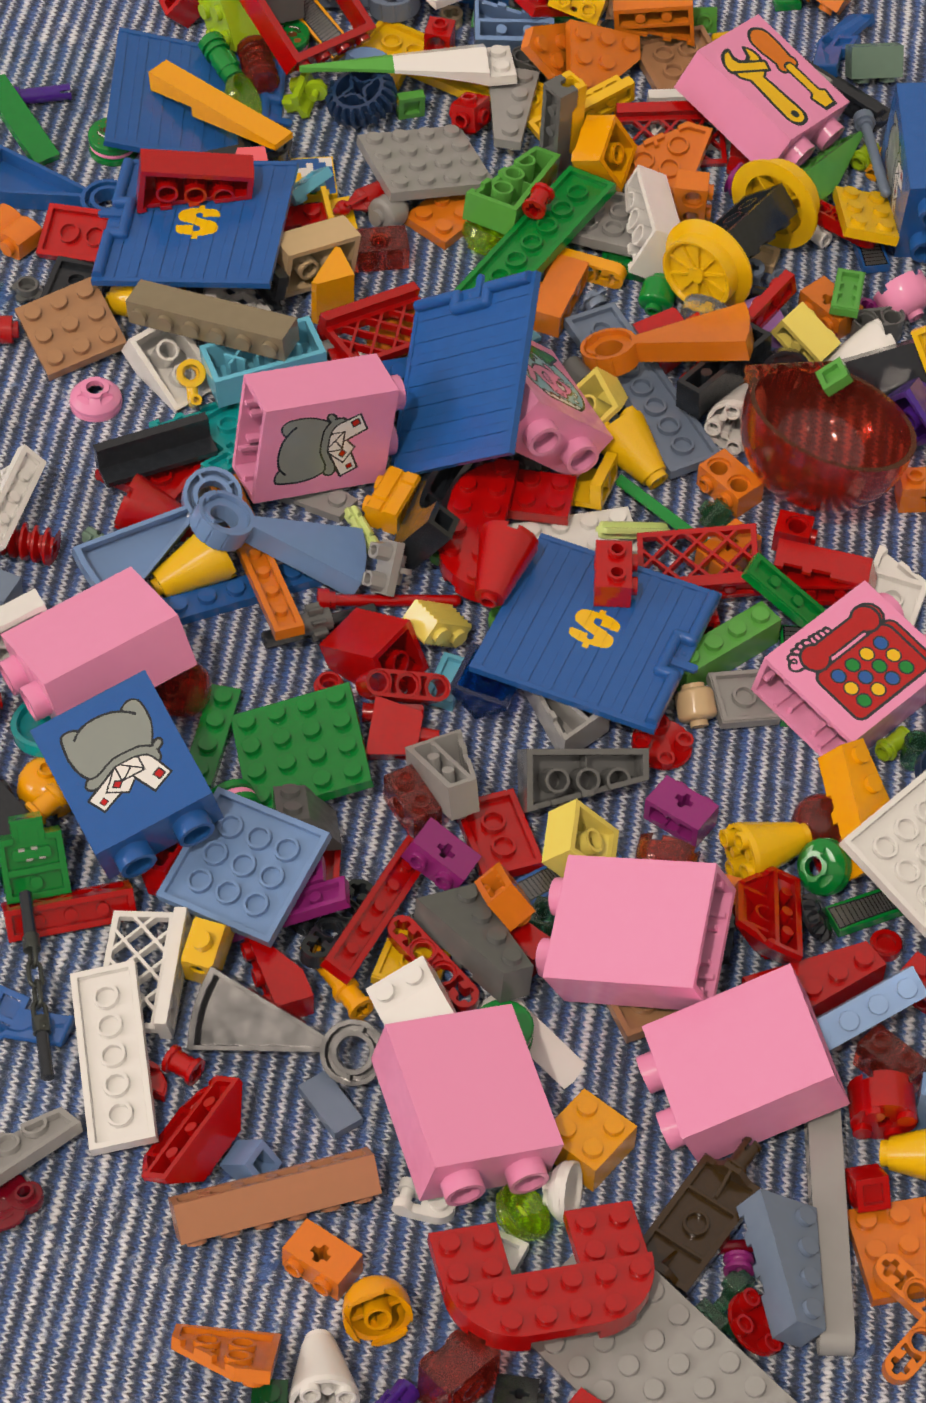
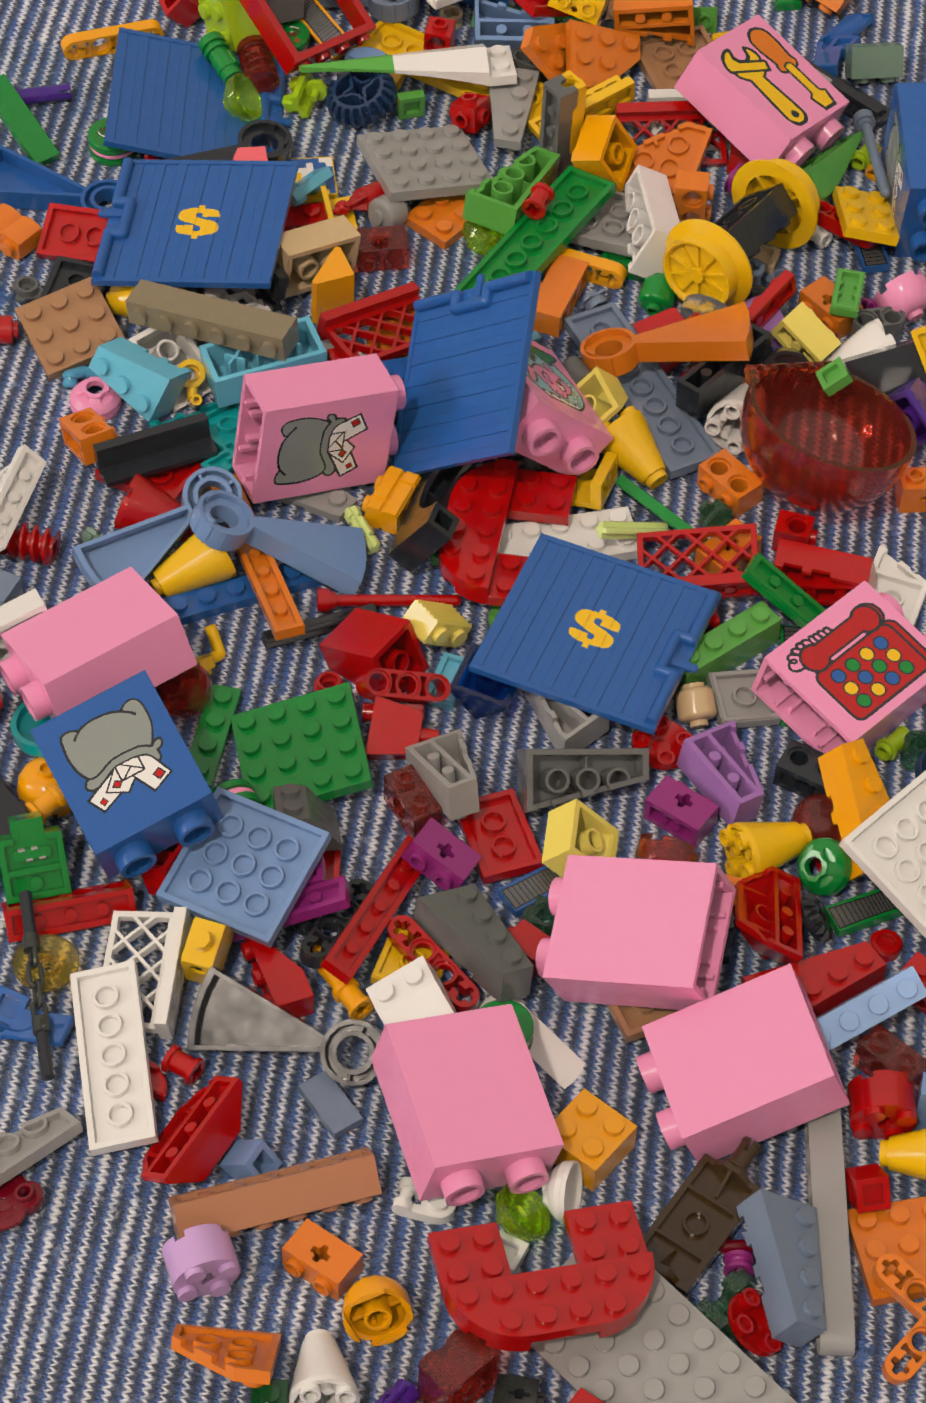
(55, 953): none -> clear yellow dish
(71, 376): none -> dark azure arm
(83, 430): none -> orange brick
(109, 33): none -> light orange beam
(138, 377): none -> medium azure wedge
(192, 178): red wedge -> none
(201, 1262): none -> lavender brick
(216, 106): light orange slope -> none
(218, 652): none -> yellow plate
(317, 621): dark grey gear -> none
(389, 567): light grey hips -> none
(502, 560): red cone -> none
(505, 897): orange brick -> none
(614, 573): red brick -> none
(721, 771): none -> medium lavender wedge
(799, 770): none -> black brick

